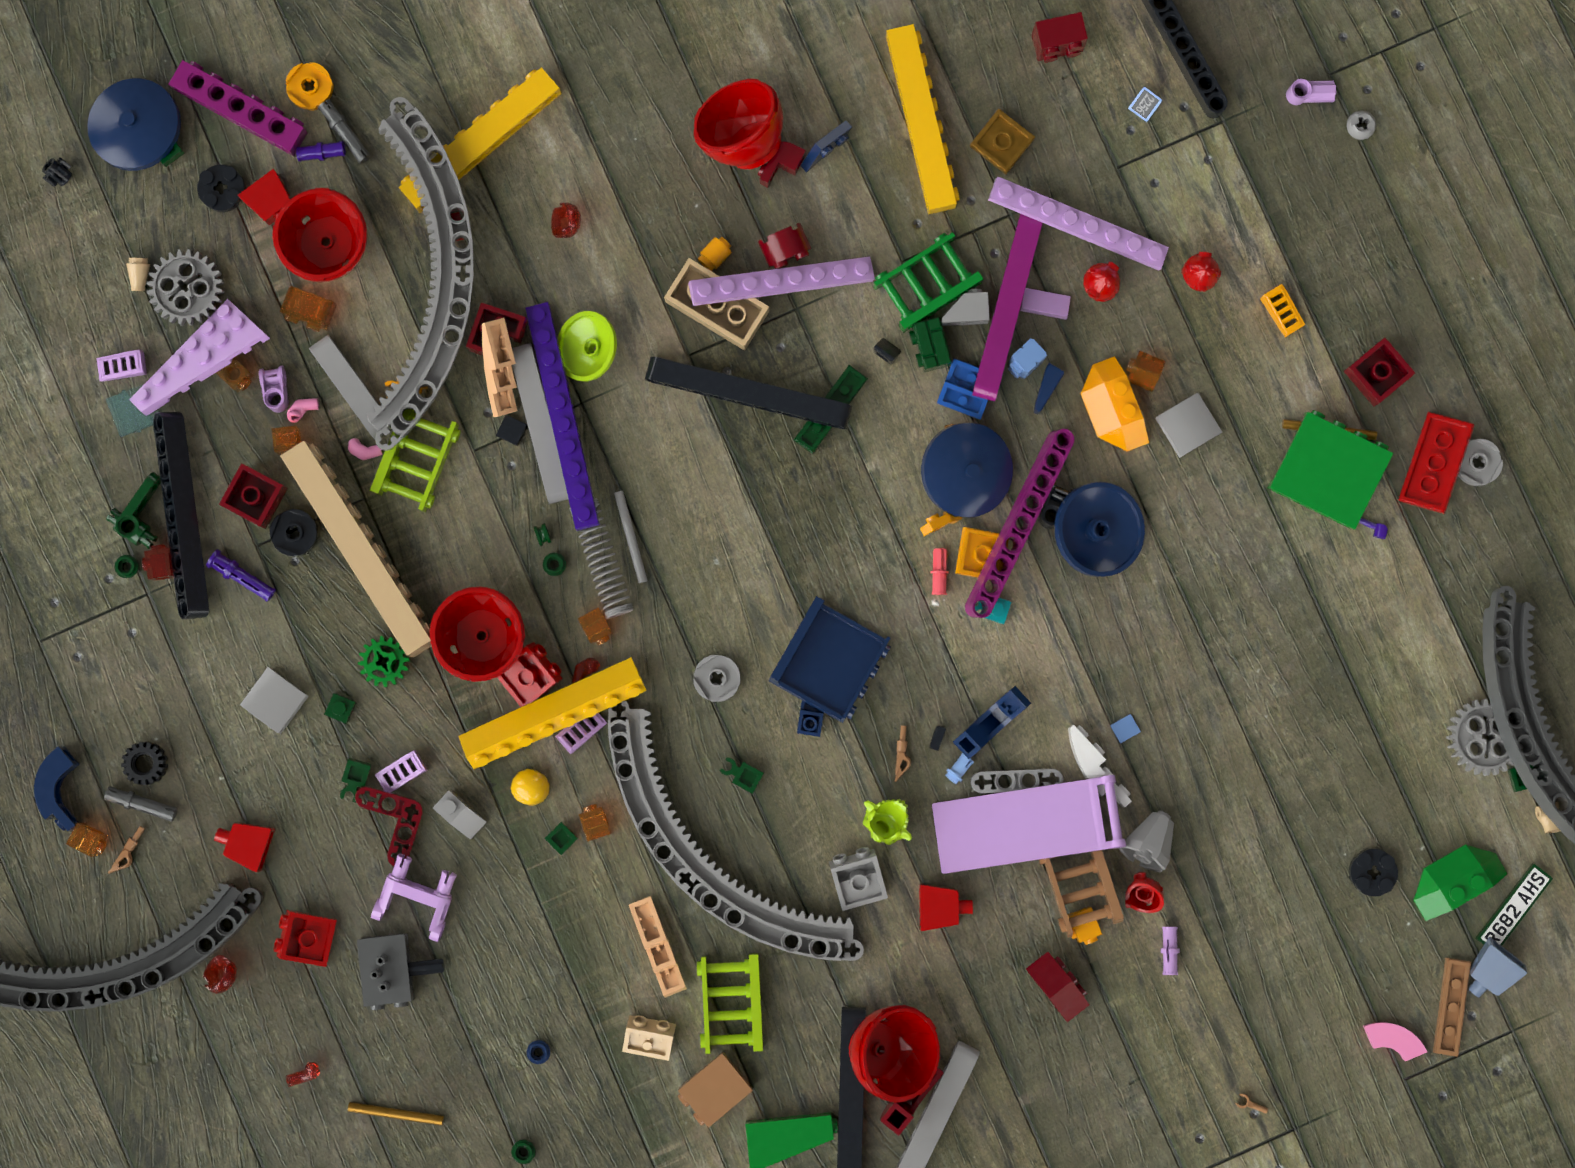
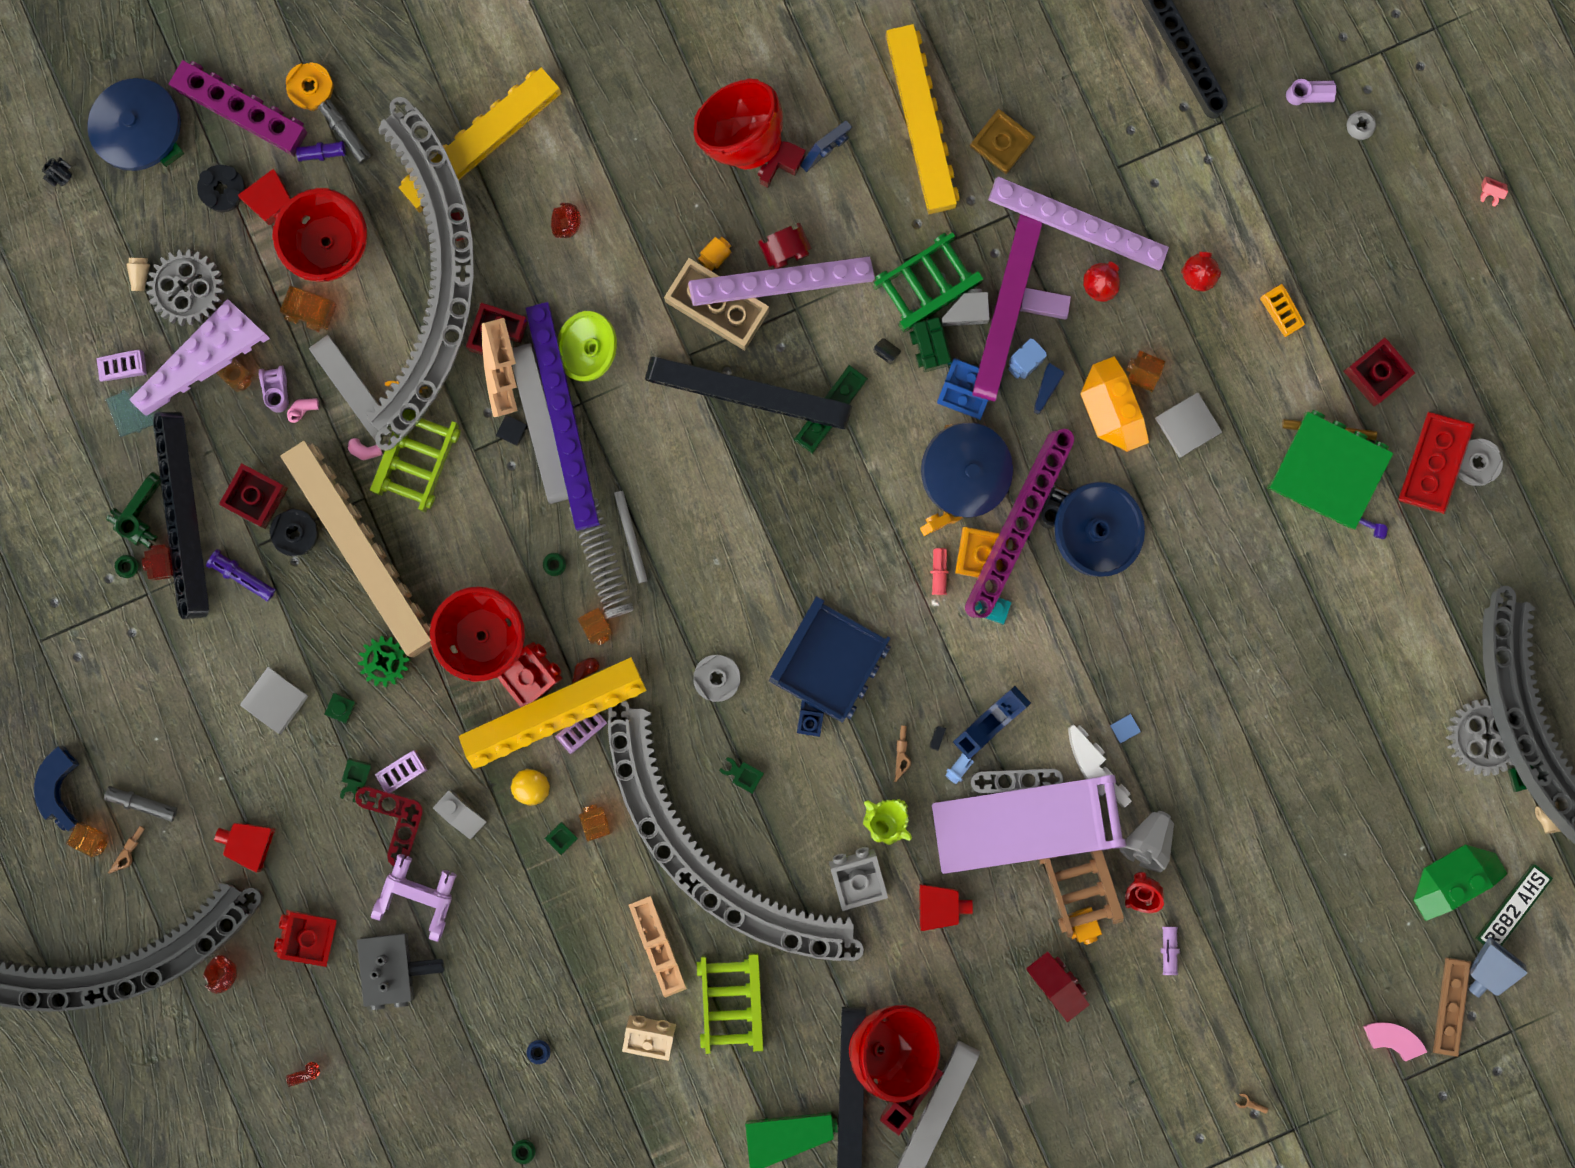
(131, 757): black tyre -> none
(285, 438): clear orange brick -> none
(395, 1113): pearl gold bar -> none
(542, 534): dark green bush -> none
(714, 1090): medium nougat brick -> none
(1059, 37): dark red brick -> none
(1145, 104): slope -> none
(1383, 882): black plate -> none
(1494, 188): none -> coral tile

